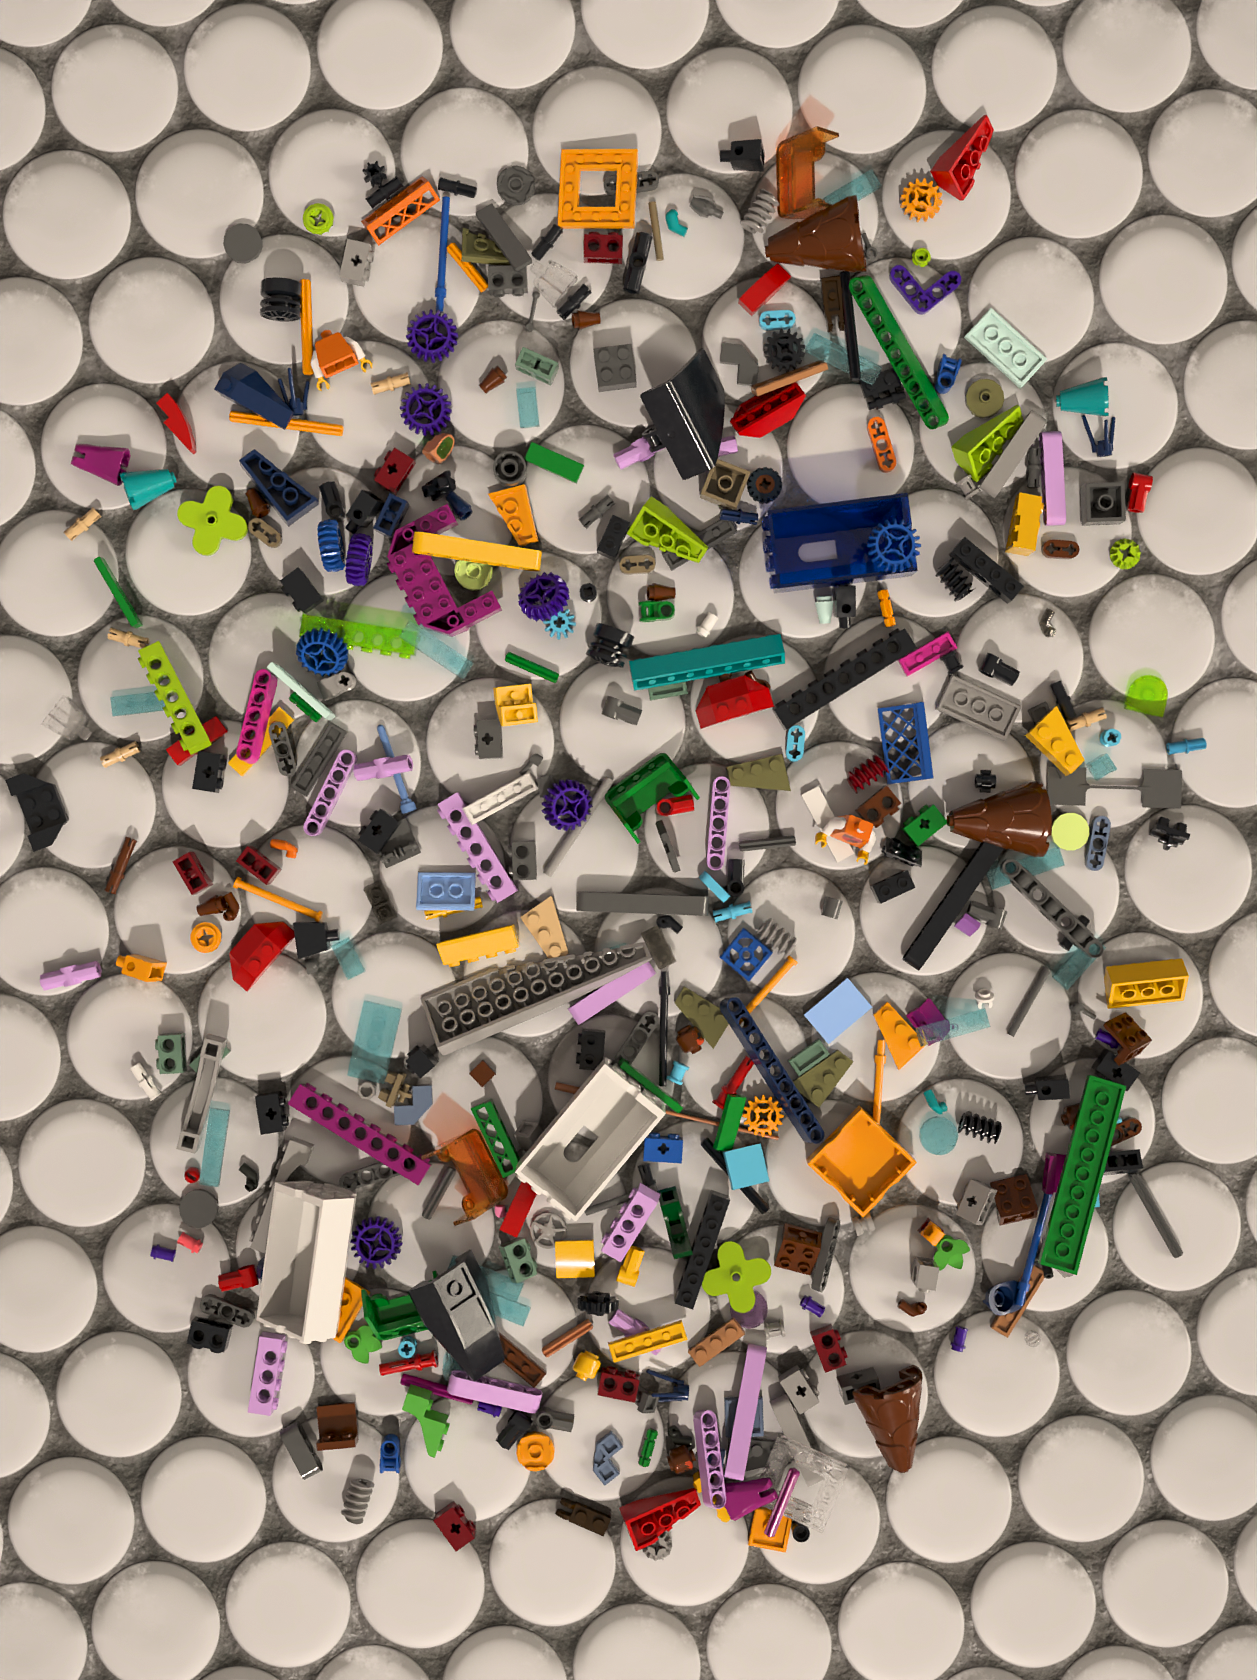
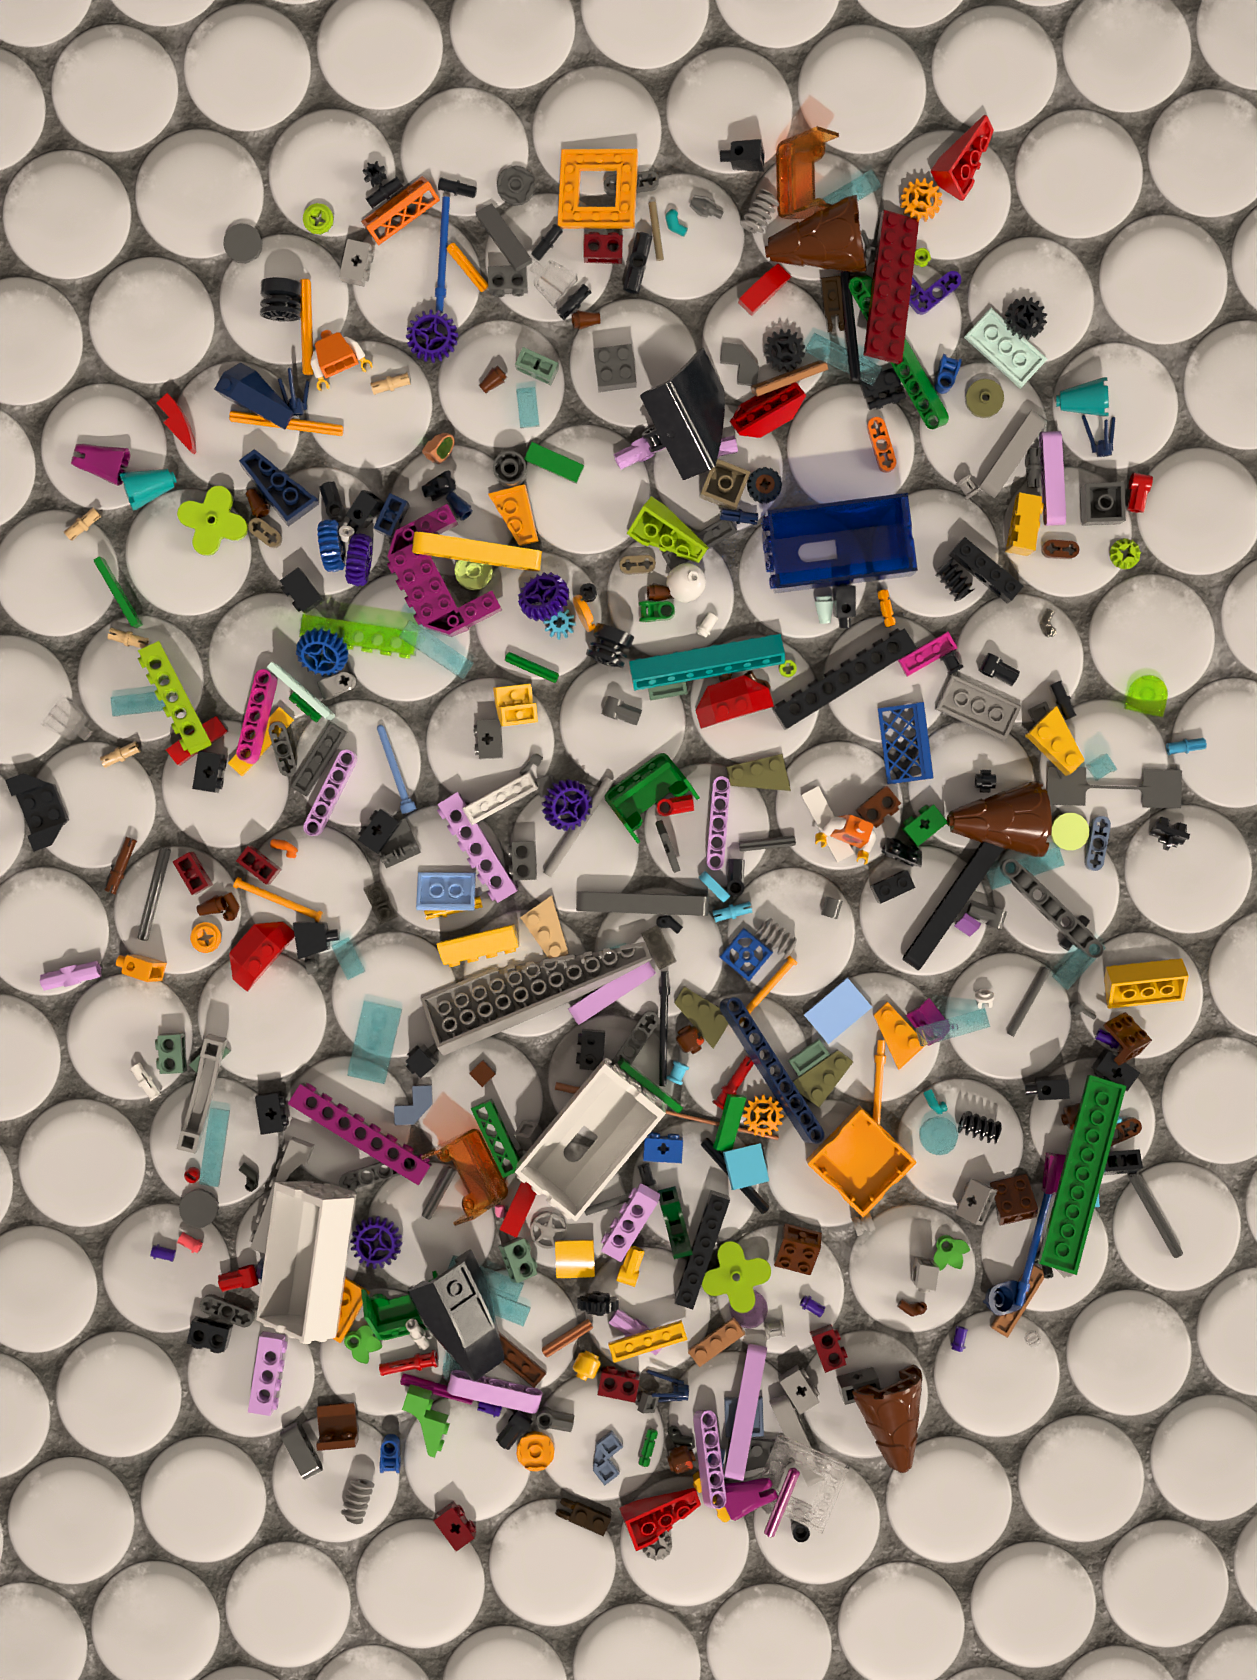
(154, 893): none -> dark grey axle
(346, 533): none -> white piece
(366, 1090): light grey tile -> none
(383, 767): lavender piece -> none
(394, 481): dark red brick -> none
(397, 1080): dark tan hips -> none
(403, 1351): medium azure bush -> none
(417, 1334): none -> white pin
(419, 414): dark purple gear -> none
(481, 250): olive wing -> none
(529, 327): dark grey hinge -> none
(583, 613): none -> light orange tile
(596, 511): dark grey pin -> none
(613, 537): black brick -> none
(686, 582): none -> white cylinder
(759, 1539): light orange tile -> none
(777, 315): medium azure beam -> none
(790, 743): medium azure beam -> none
(792, 672): none -> lime bush
(826, 1254): dark grey beam -> none
(866, 773): dark red piece -> none
(891, 287): none -> dark red plate
(908, 535): blue gear -> none
(931, 1232): light orange leg -> none
(981, 445): lime wedge -> none
(1031, 312): none -> black gear
(1086, 719): tan pin -> none
(1114, 741): medium azure bush -> none

